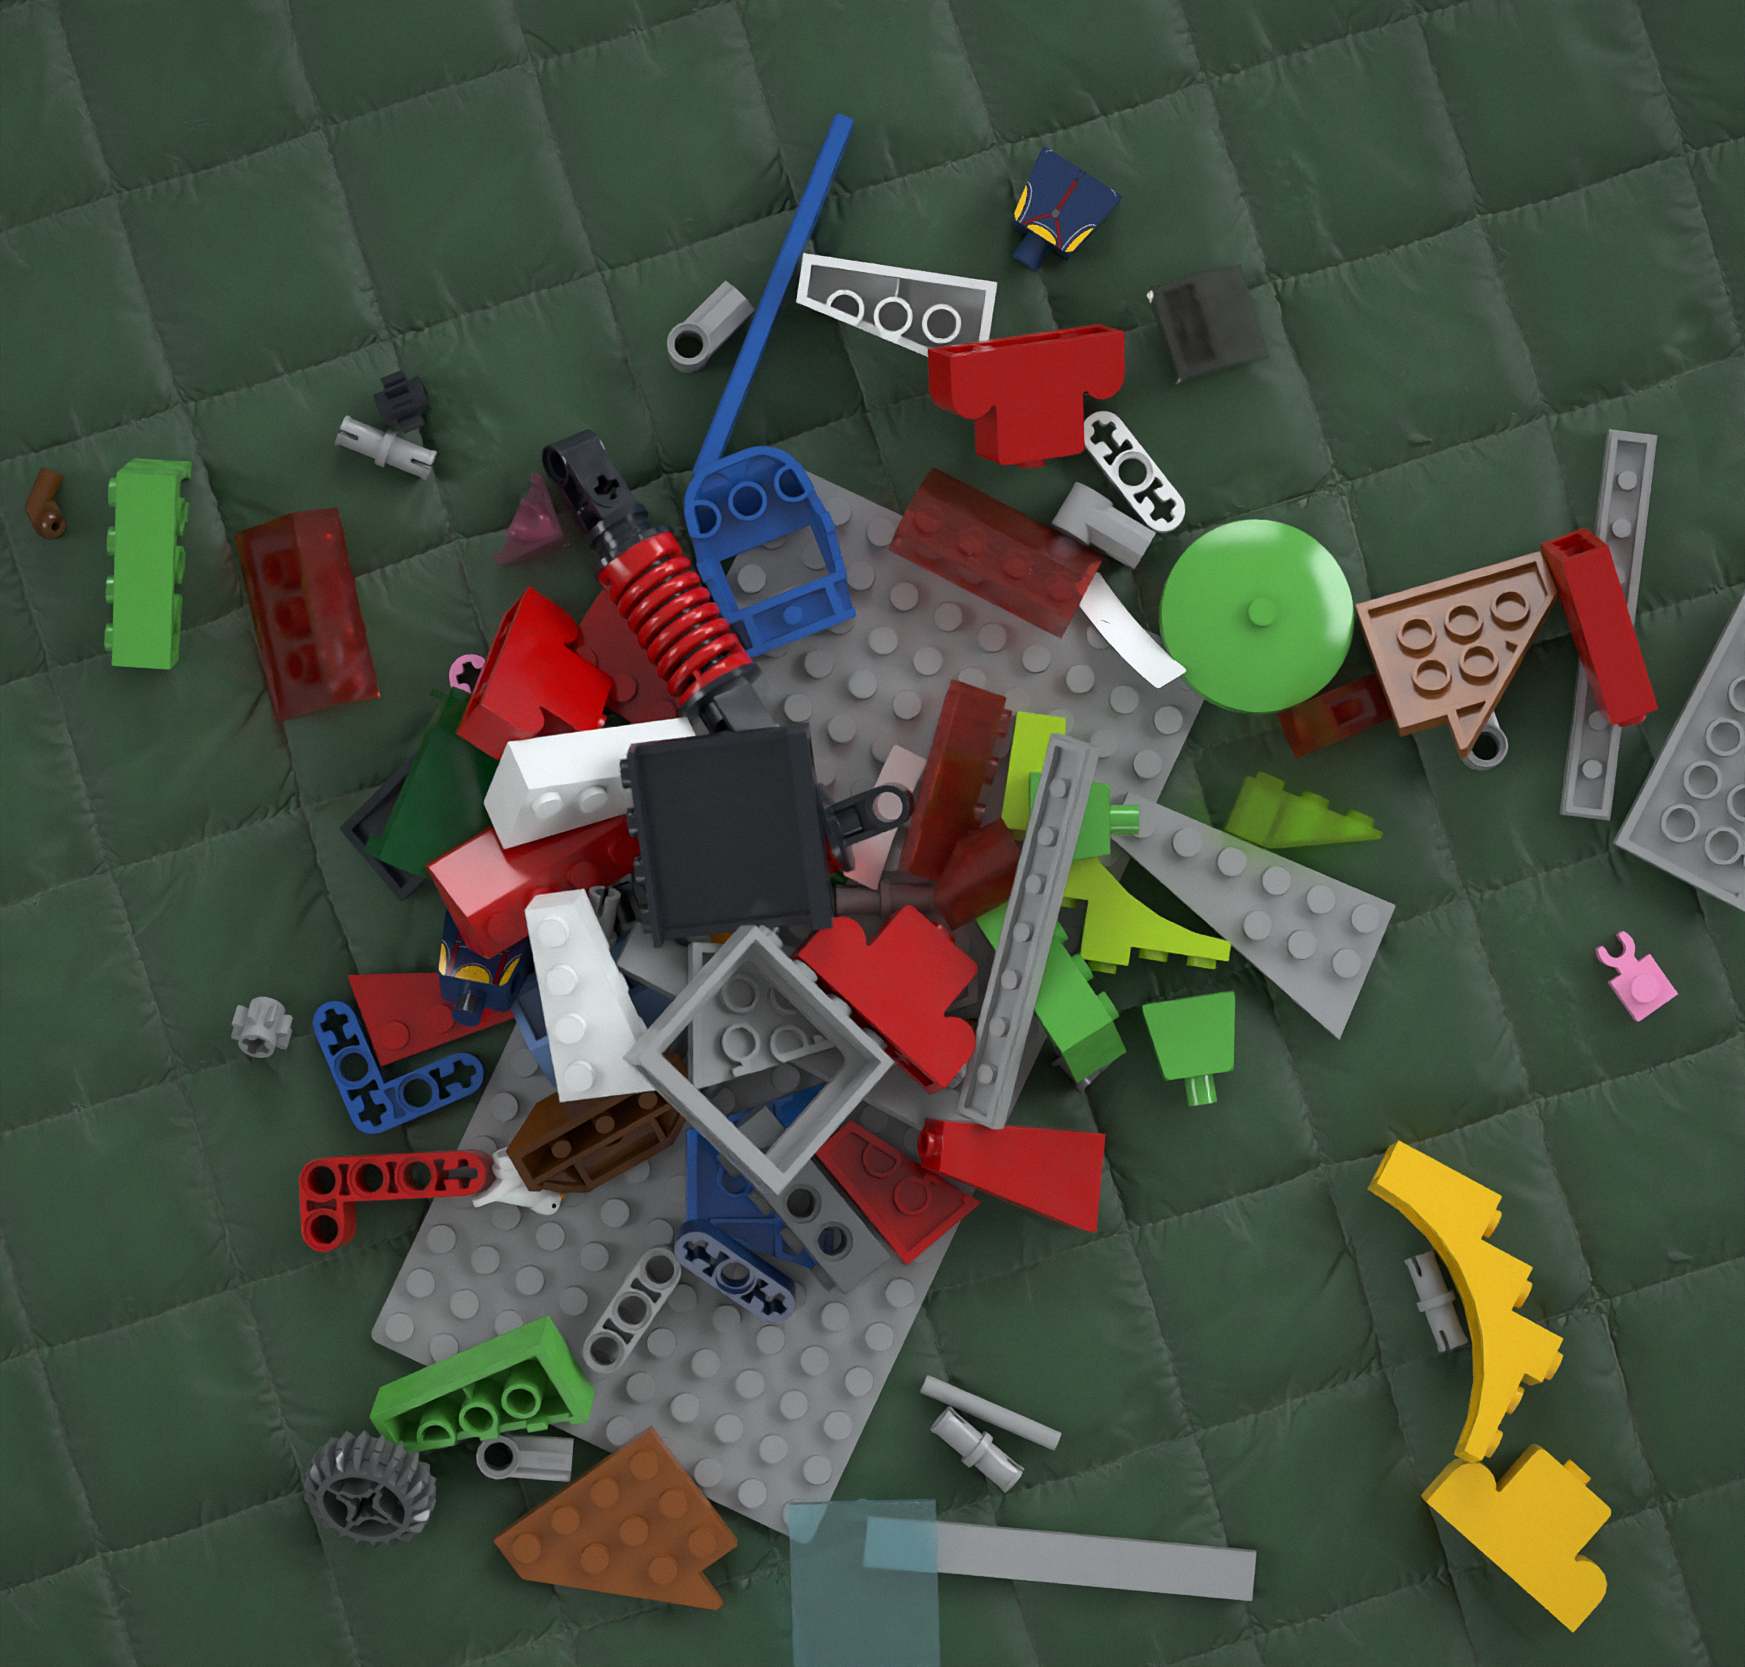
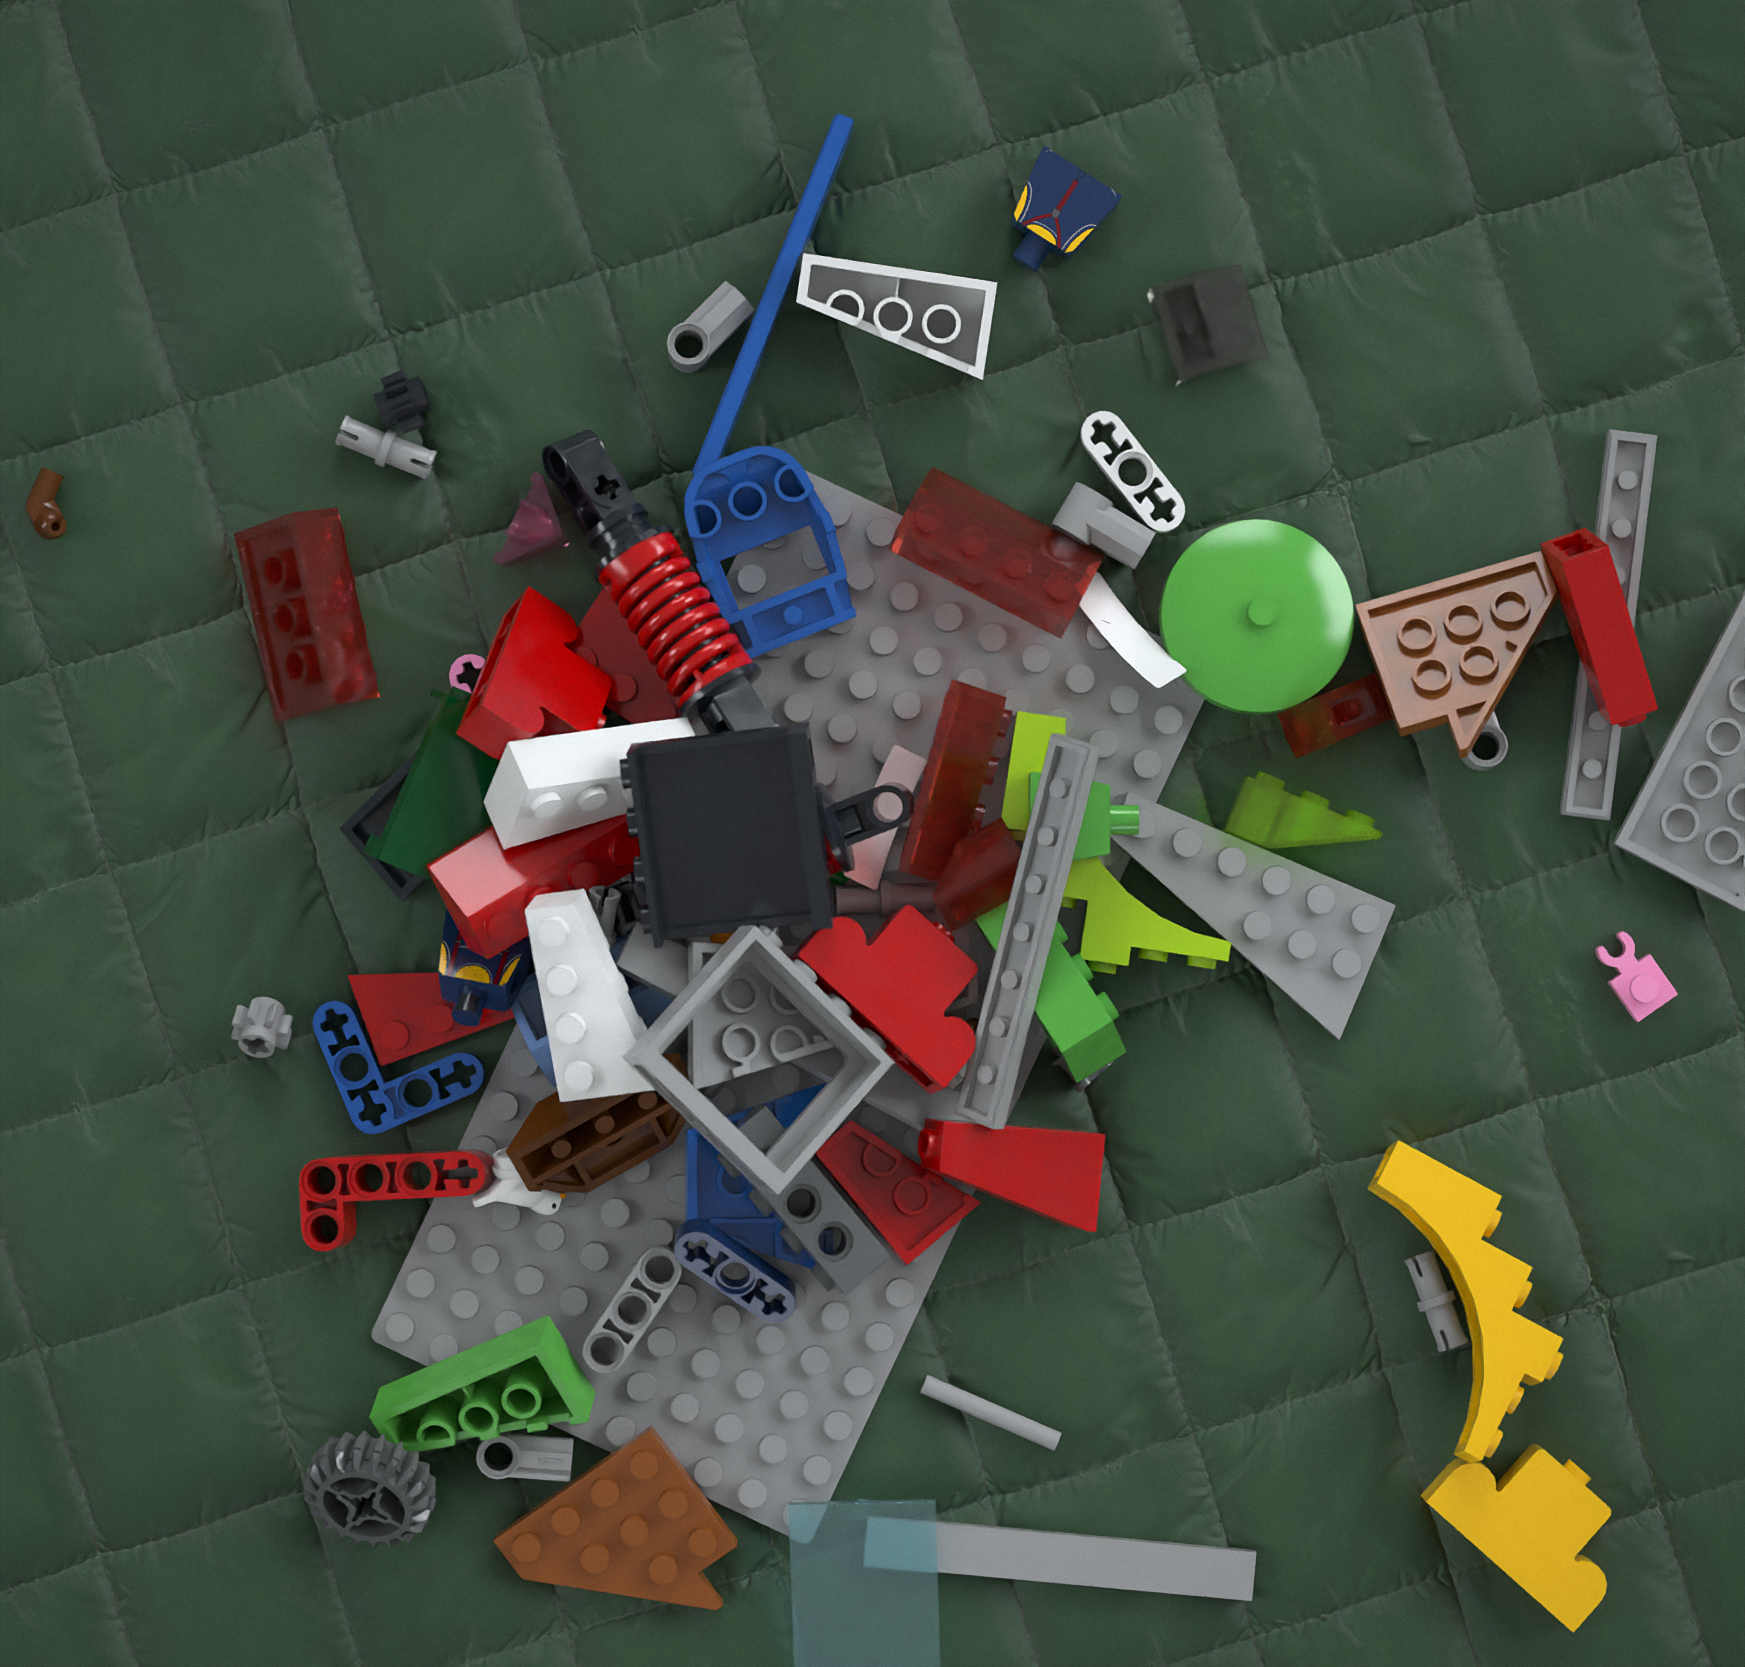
(146, 563): bright green wedge -> none
(977, 1449): light grey pin -> none
(1028, 389): red brick -> none
(1193, 1040): bright green torso -> none

